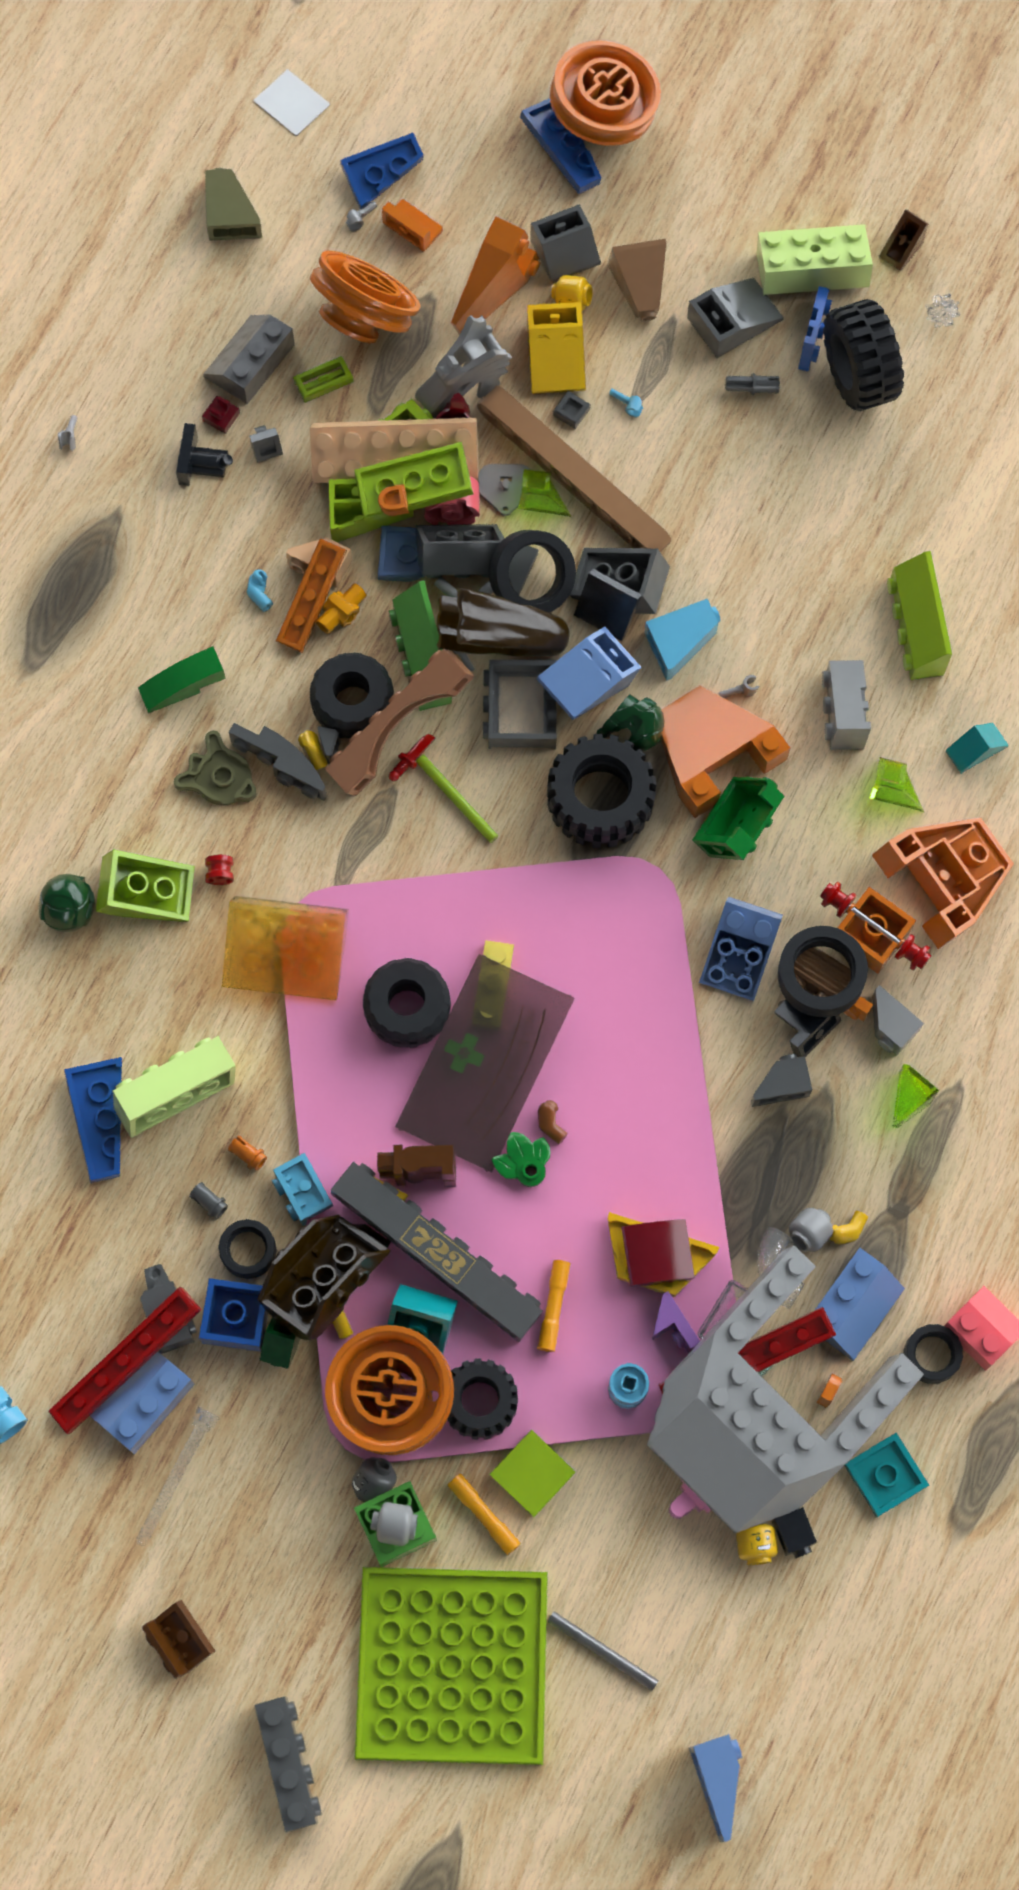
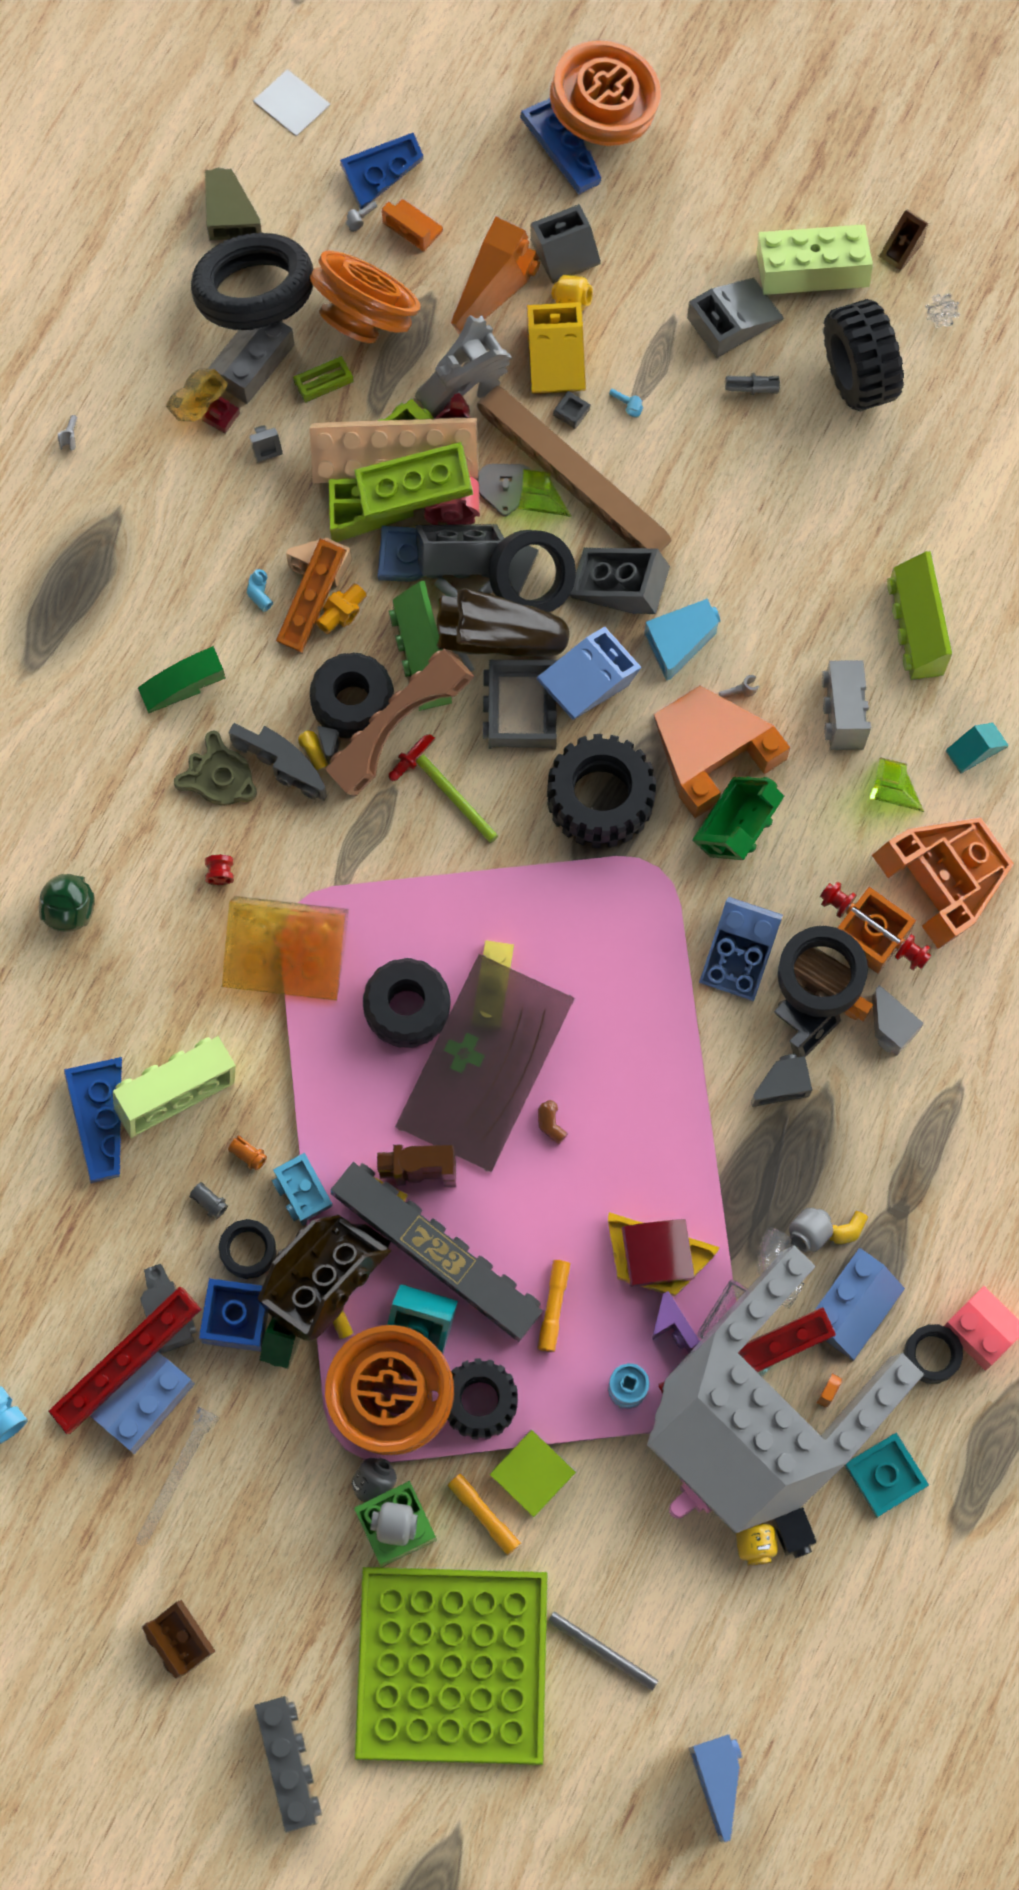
(144, 887): lime slope -> none
(197, 459): black piece -> none
(198, 391): none -> clear yellow brick
(256, 310): none -> black tyre
(393, 500): orange tile -> none
(520, 1156): green plate -> none
(607, 604): black tile -> none
(639, 274): medium nougat slope -> none
(641, 718): dark green helmet -> none
(815, 329): blue wing -> none
(912, 1095): clear neon green slope -> none

